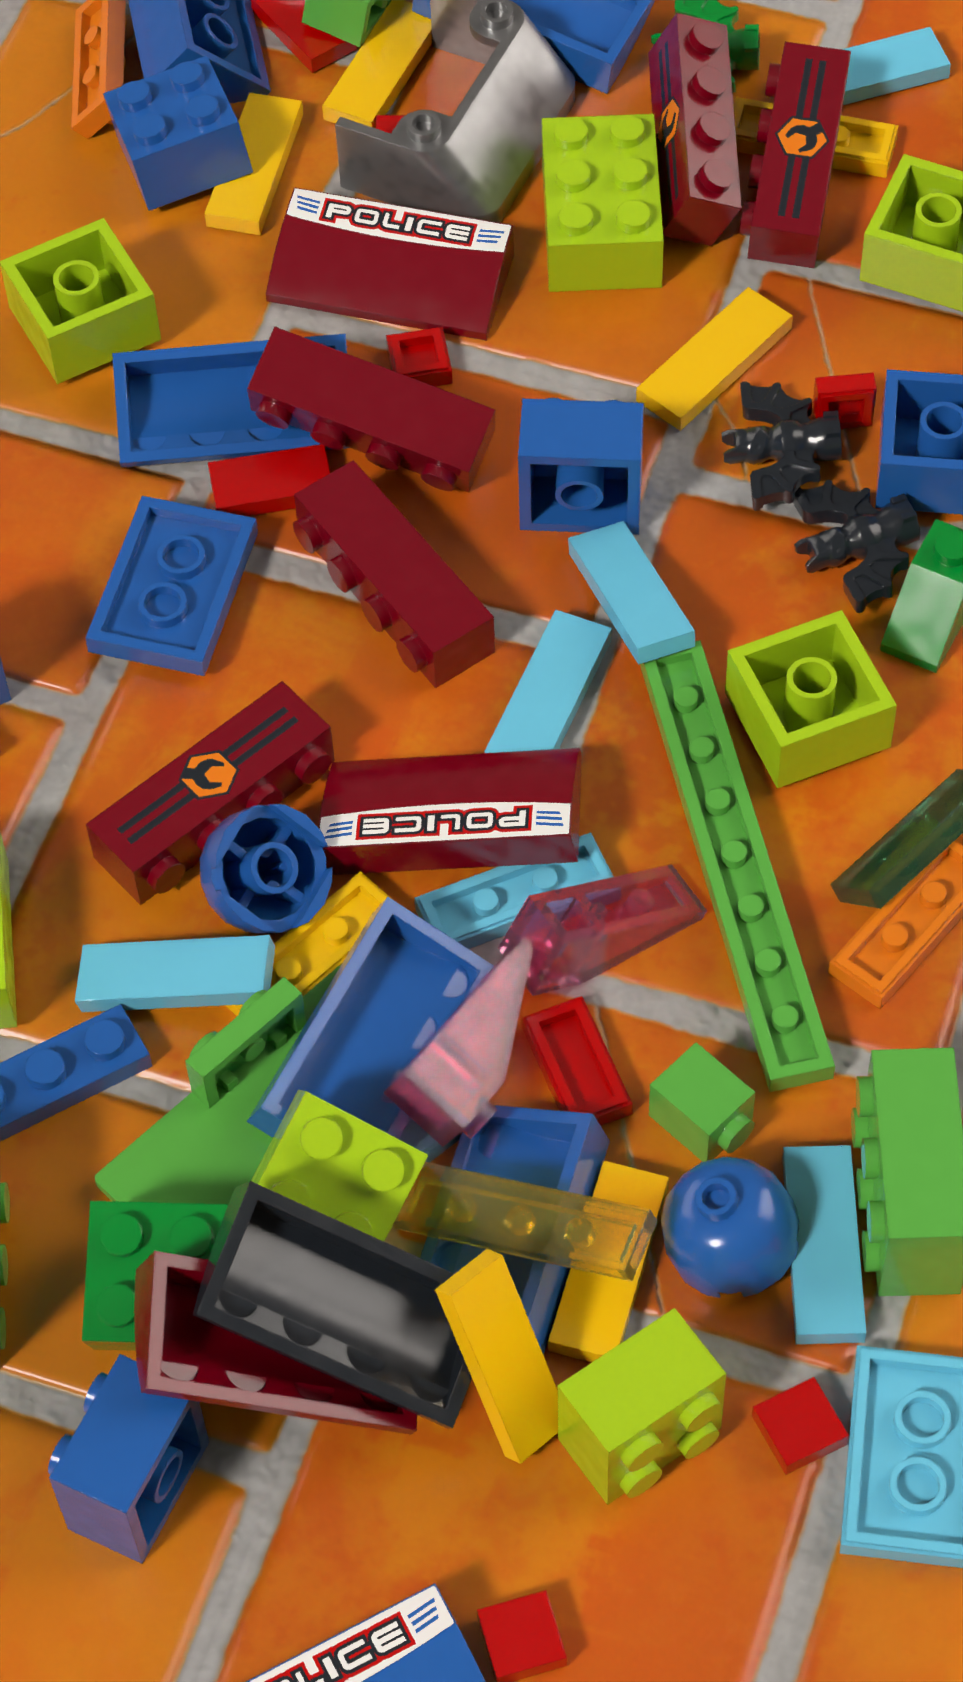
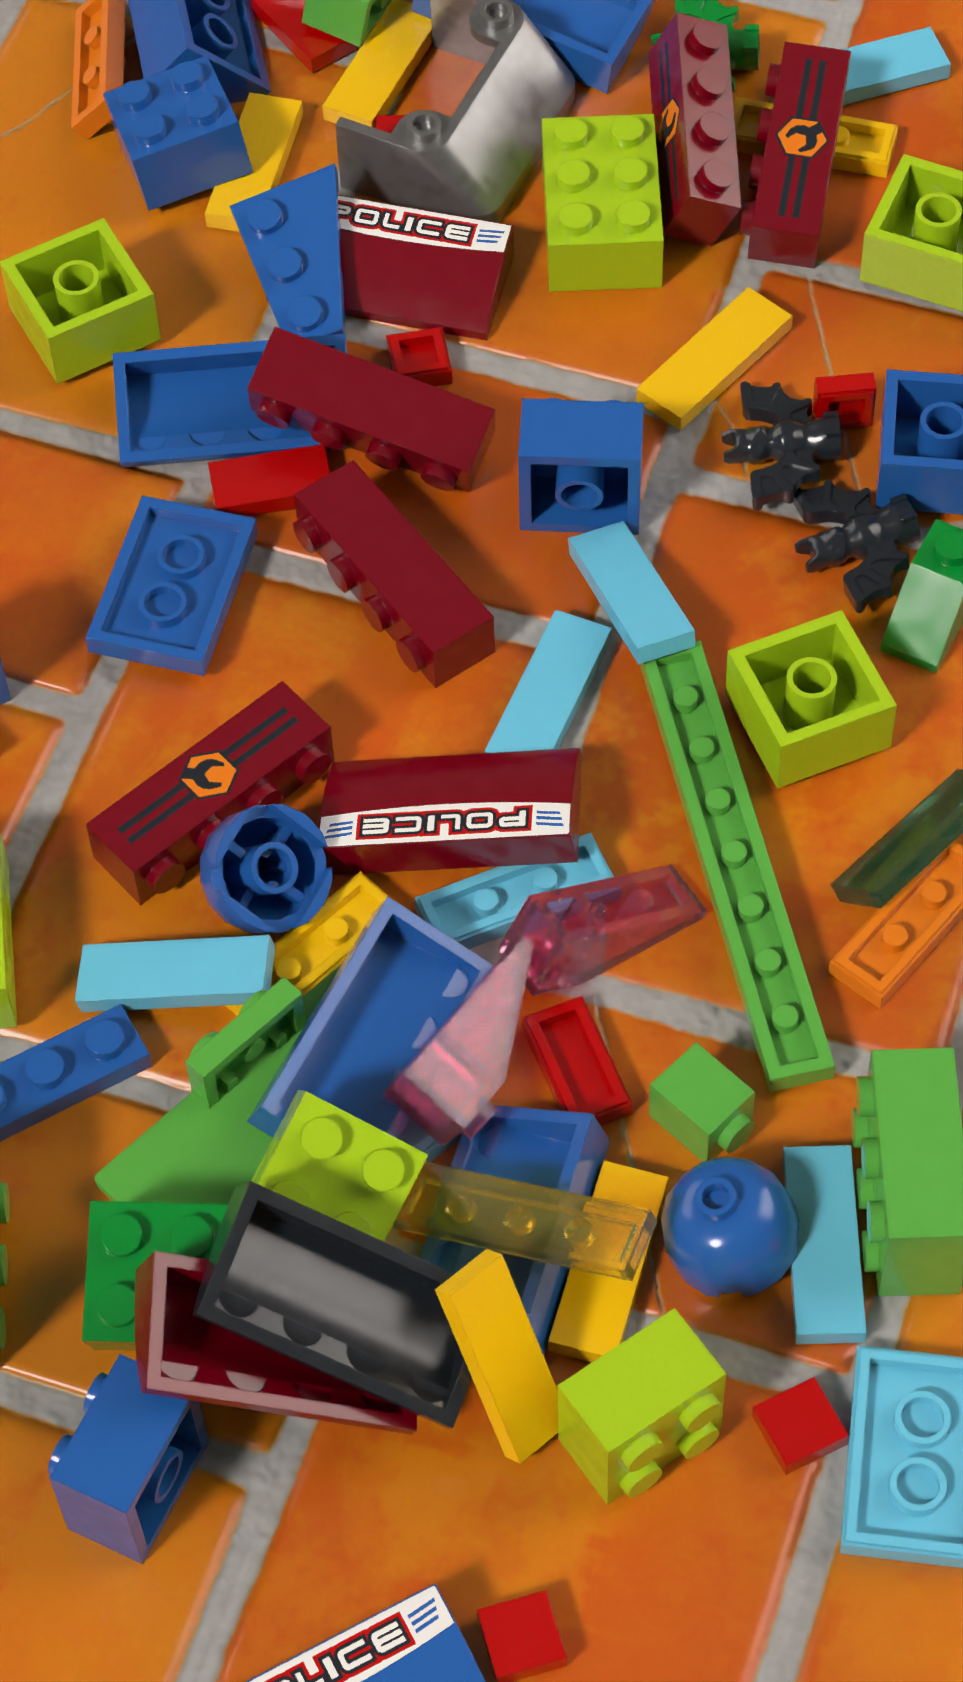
(296, 251): none -> blue wing

